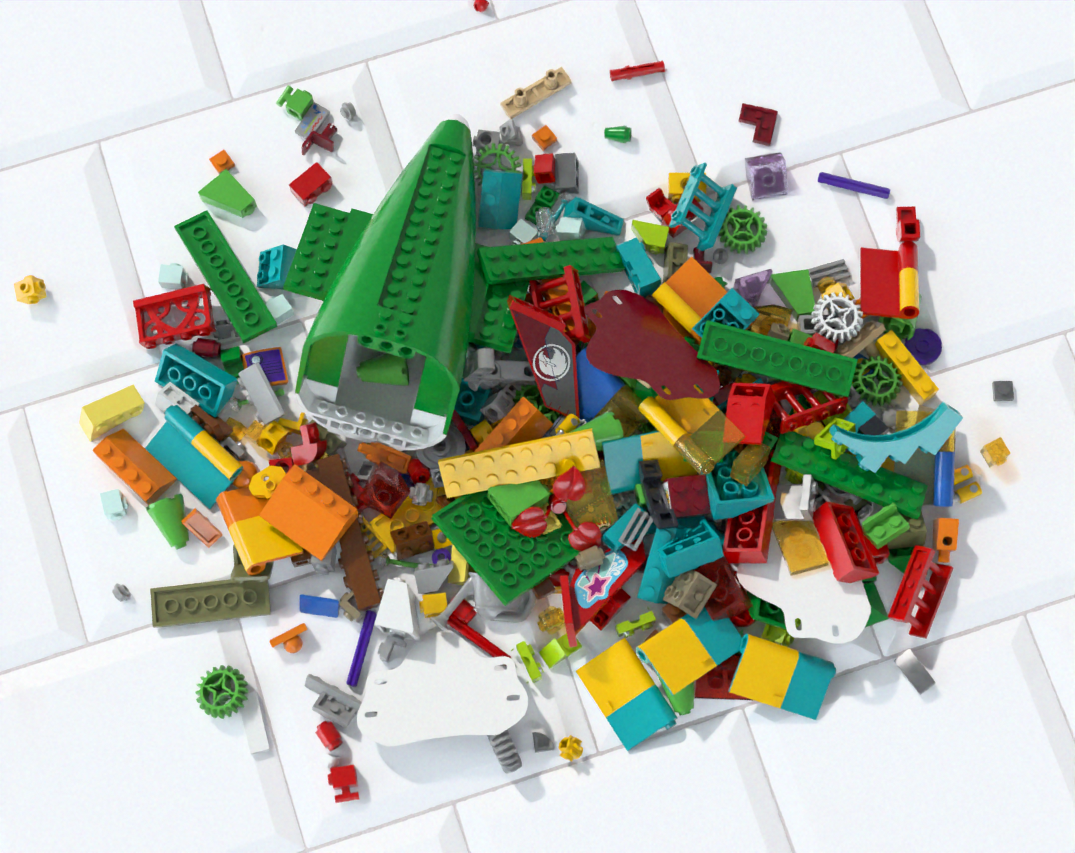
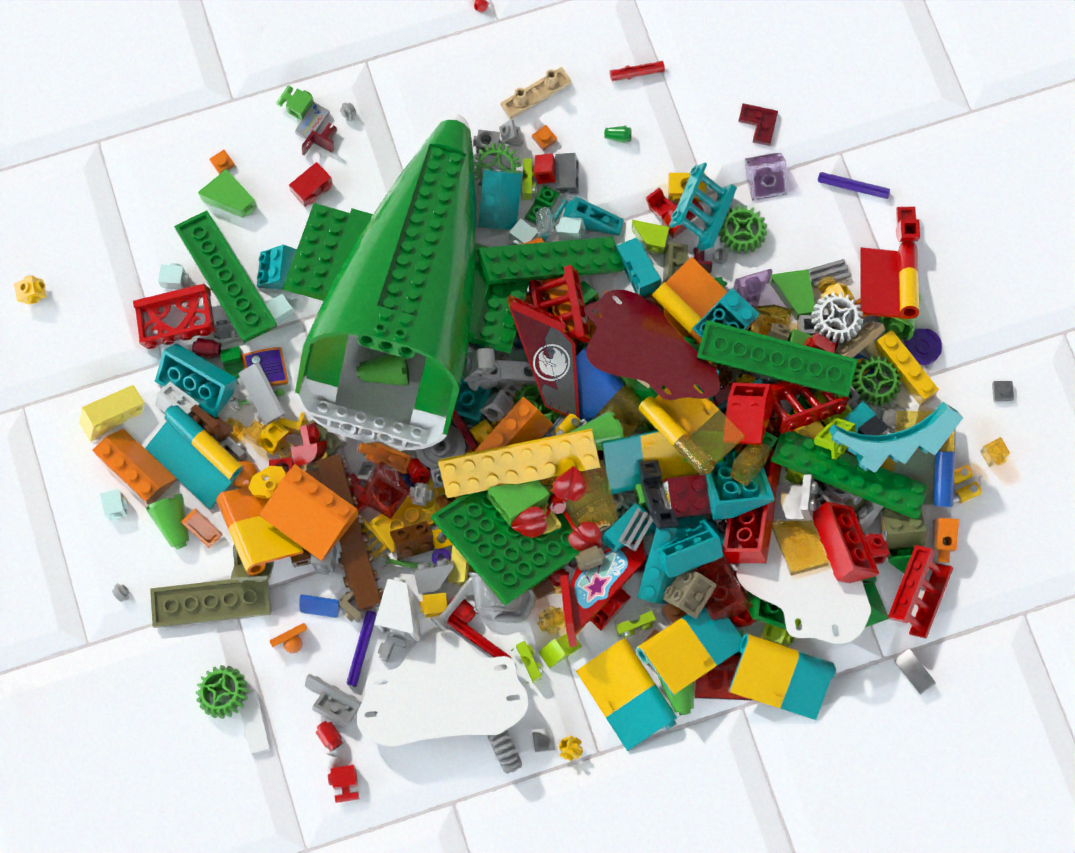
(884, 526): bright green bracket -> none

